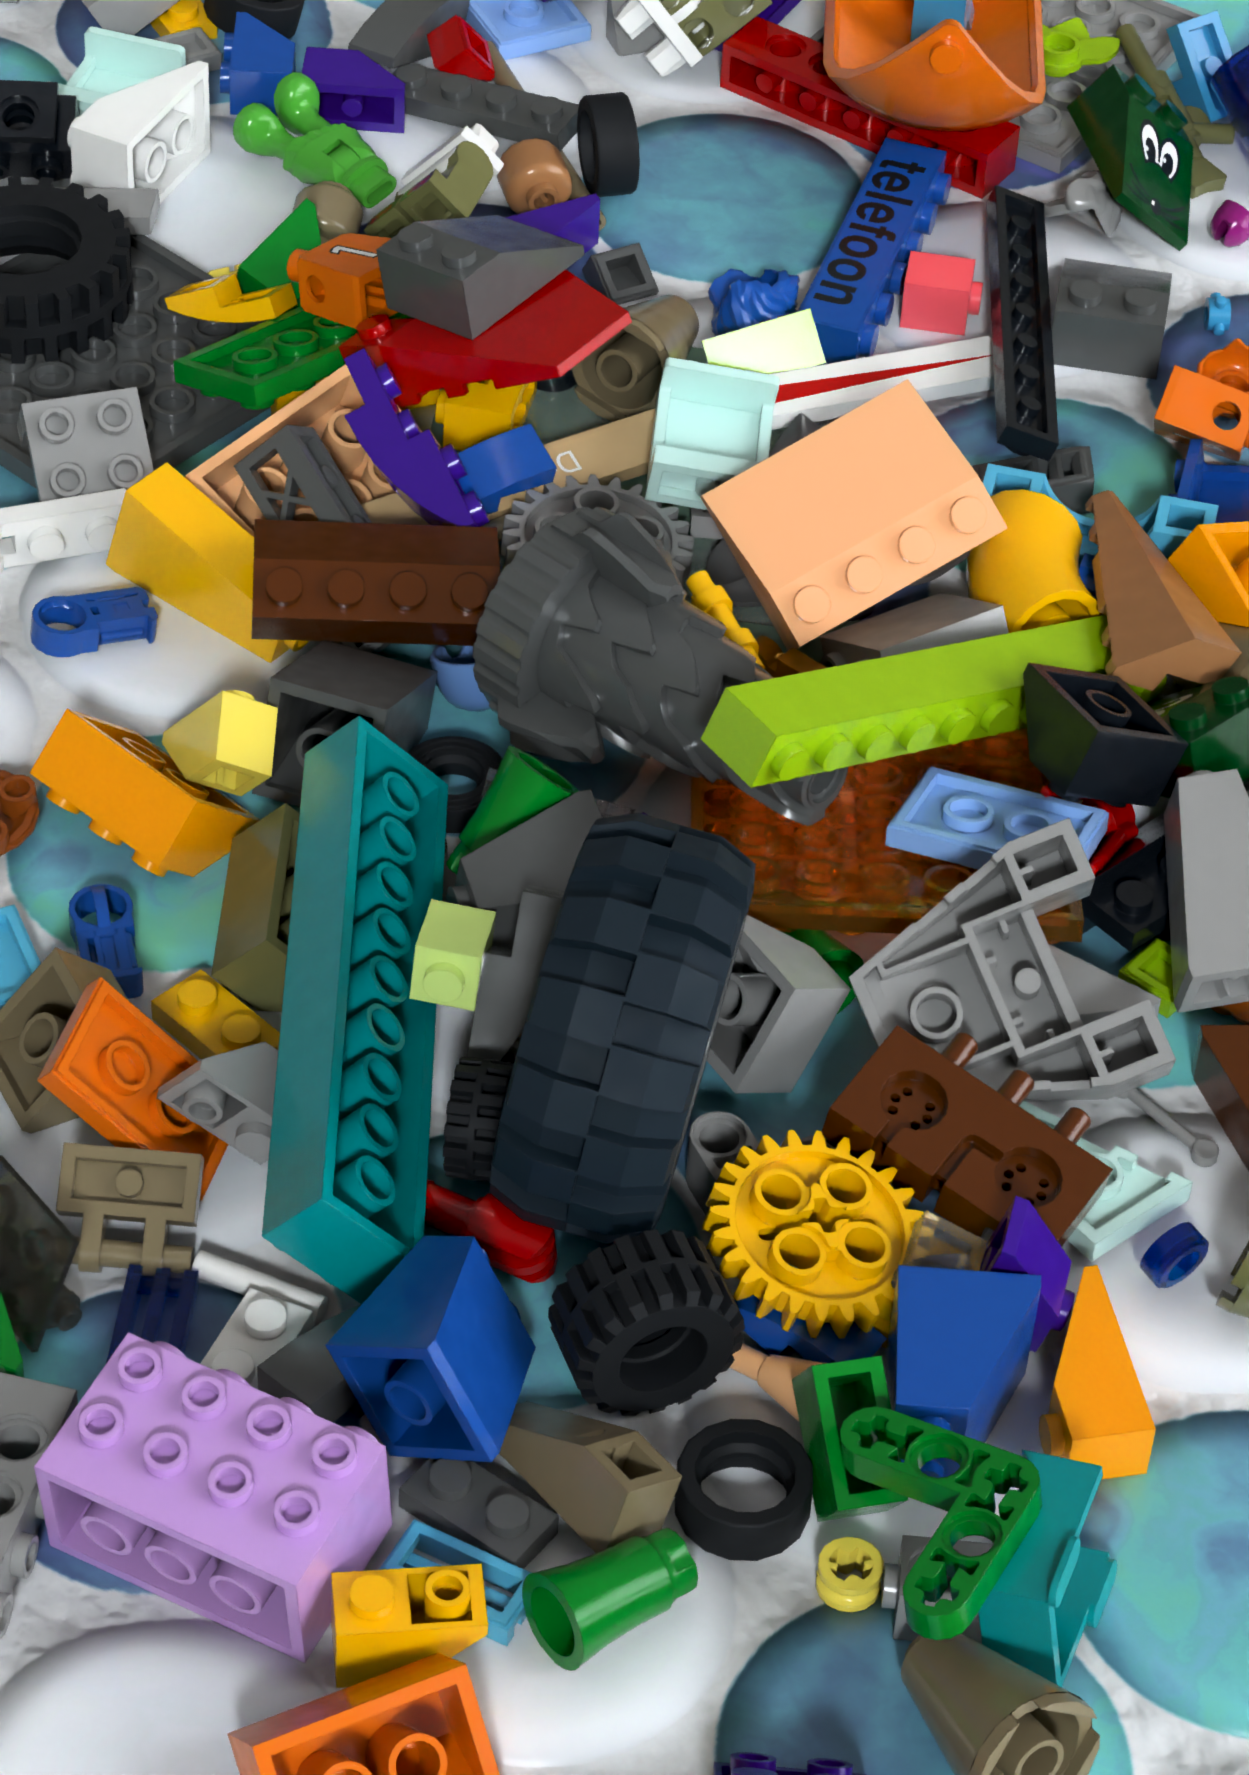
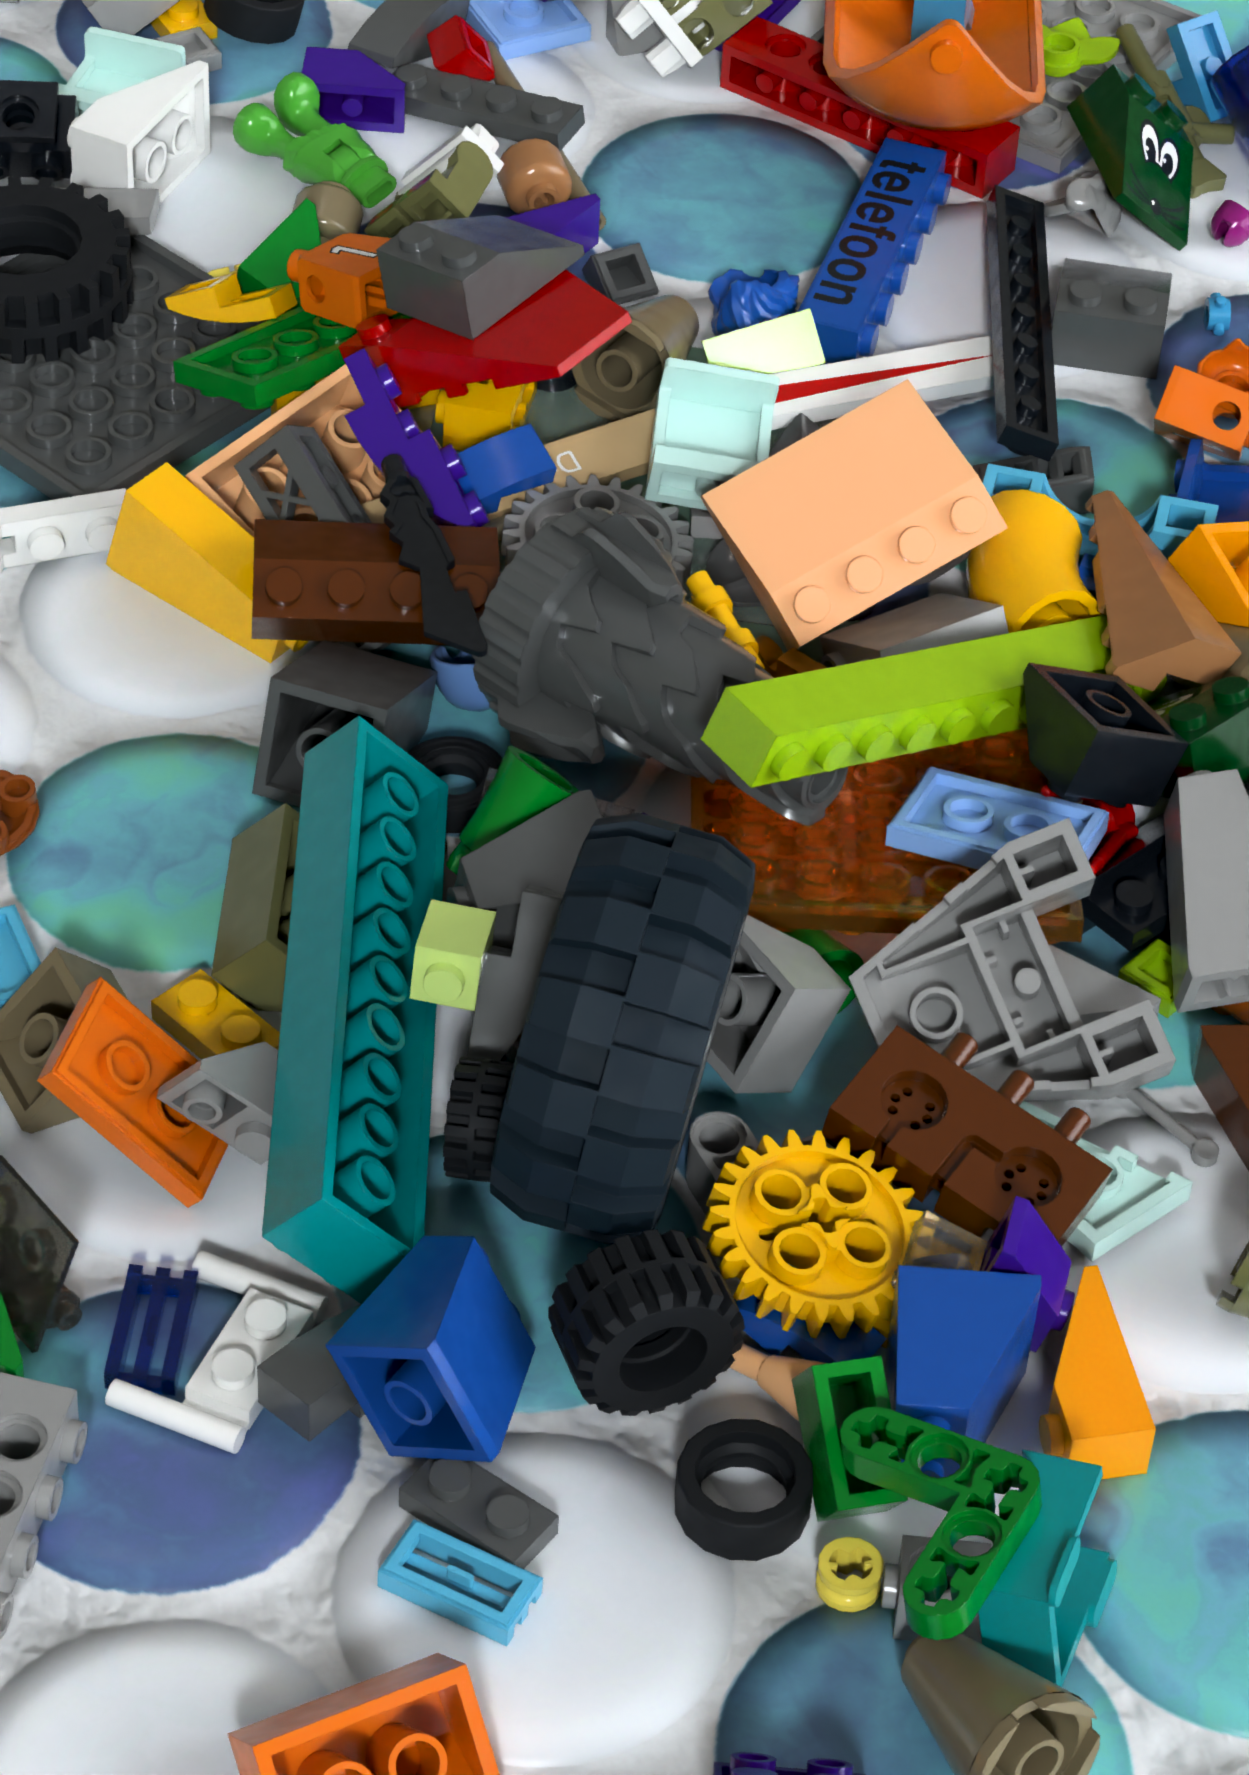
(85, 443): light grey bracket -> none
(98, 620): blue piece -> none
(108, 942): blue piece -> none
(131, 1187): dark tan plate -> none
(137, 796): light orange slope -> none
(214, 1494): lavender brick -> none
(225, 742): light yellow slope -> none
(254, 63): blue slope -> none
(403, 1616): yellow slope -> none
(445, 613): none -> black sword
(510, 1242): red arm -> none
(591, 1473): dark tan slope -> none
(606, 1594): green plant -> none
(608, 144): black tyre -> none
(939, 293): coral brick -> none
(1174, 1255): clear blue tile -> none

